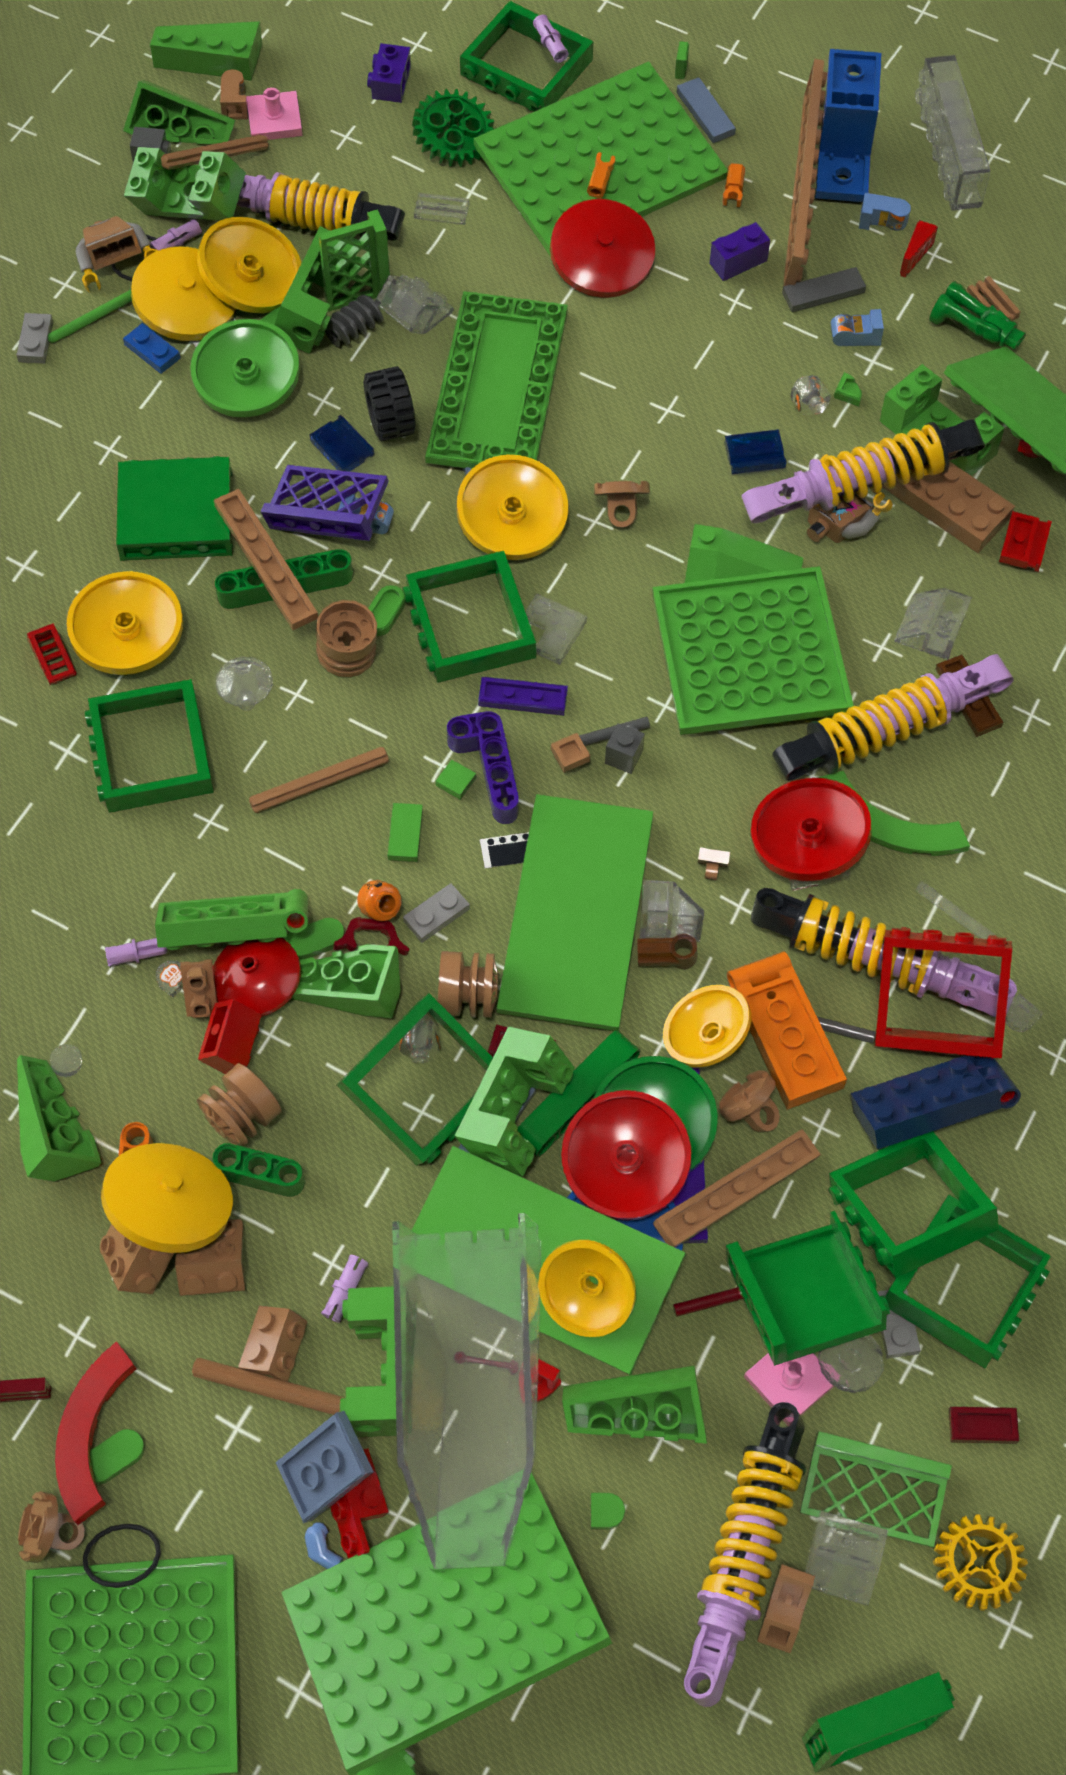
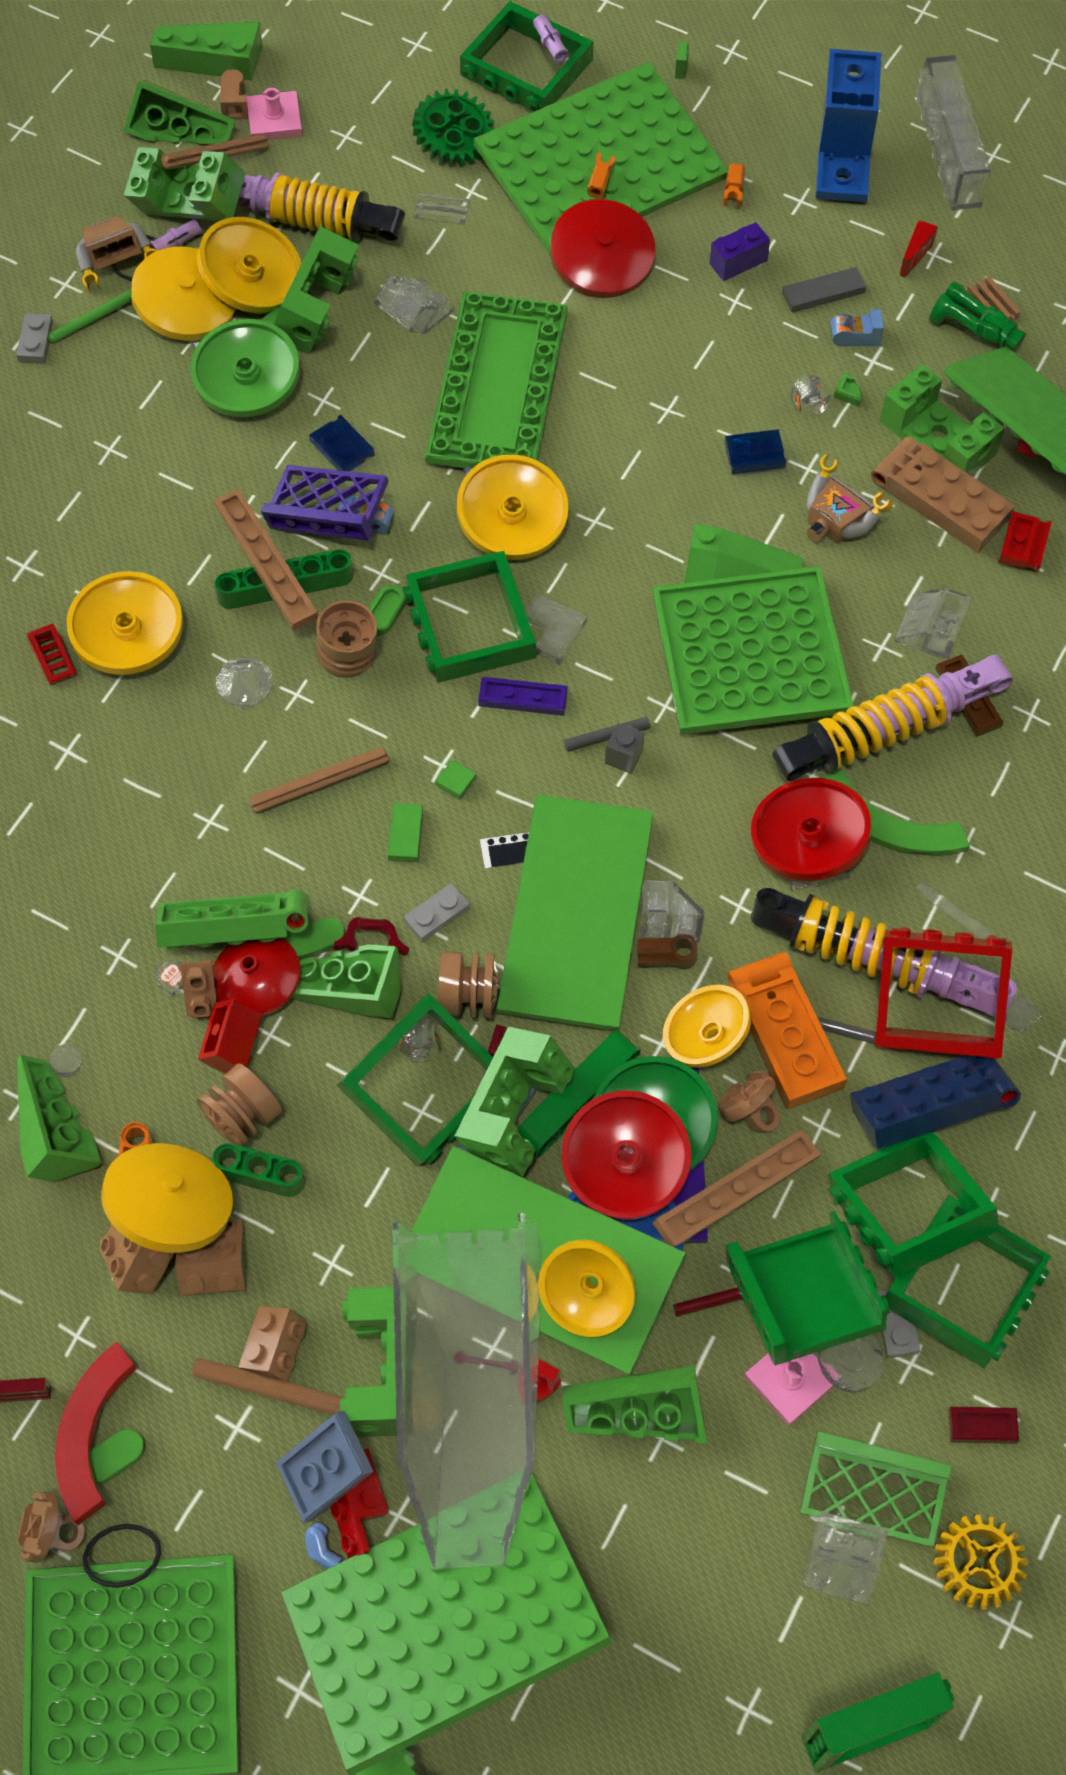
(133, 951): lavender axle -> none
(150, 139): dark grey brick -> none
(151, 348): blue plate -> none
(156, 791): green window -> none
(170, 508): green panel -> none
(348, 1279): lavender pin -> none
(353, 318): dark grey piece -> none
(375, 260): bright green fence -> none
(379, 900): orange head -> none
(389, 72): dark purple brick -> none
(389, 403): black tyre -> none
(493, 767): dark purple beam -> none
(570, 752): medium nougat tile -> none
(606, 1511): bright green tile -> none
(620, 494): medium nougat tile -> none
(706, 110): sand blue tile -> none
(713, 859): tile -> none
(744, 1551): piece -> none
(785, 1608): medium nougat brick -> none
(805, 175): medium nougat plate -> none
(866, 468): piece -> none
(884, 212): medium blue leg -> none

